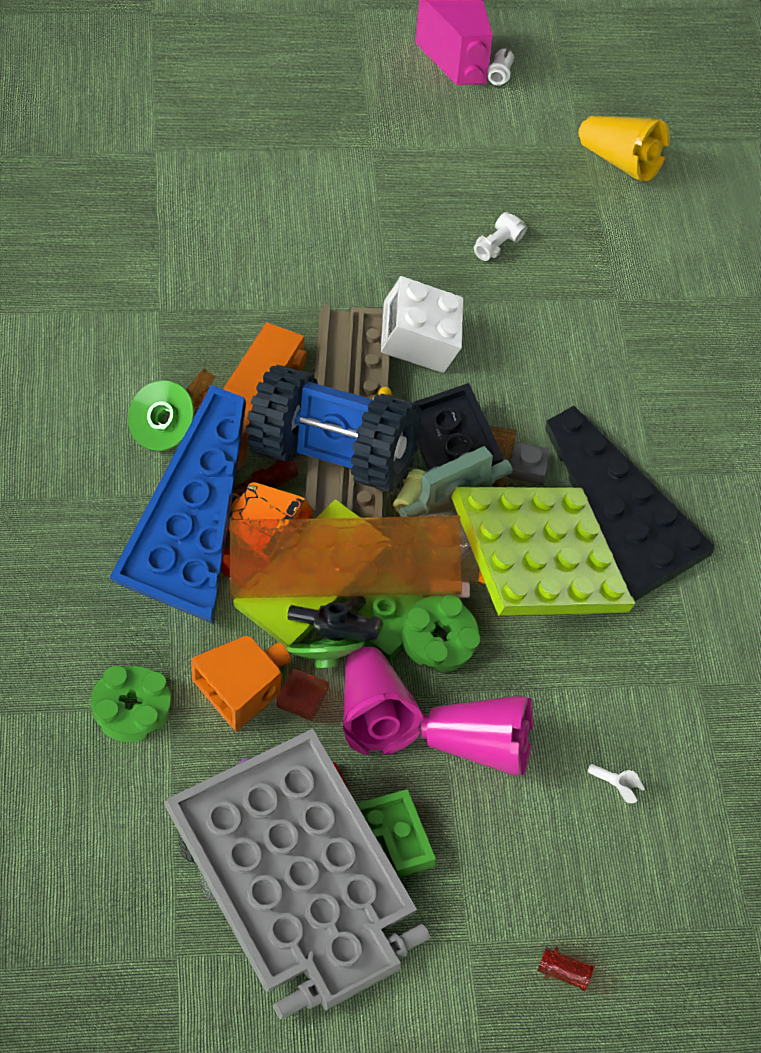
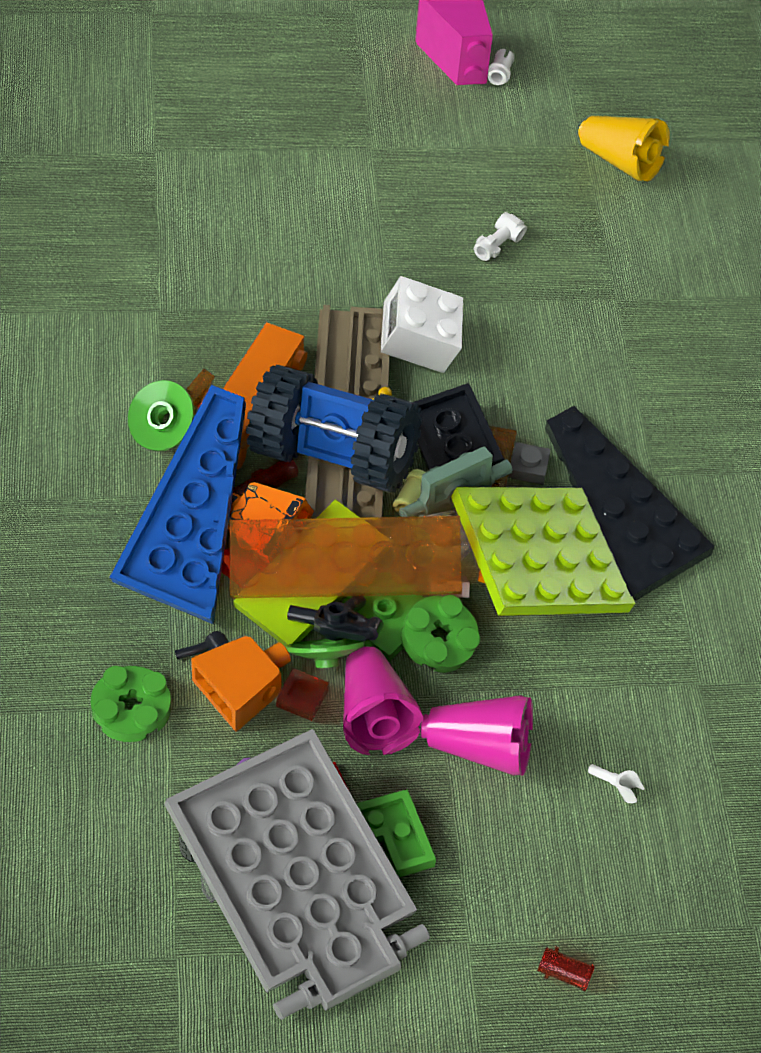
(212, 641): none -> black hand

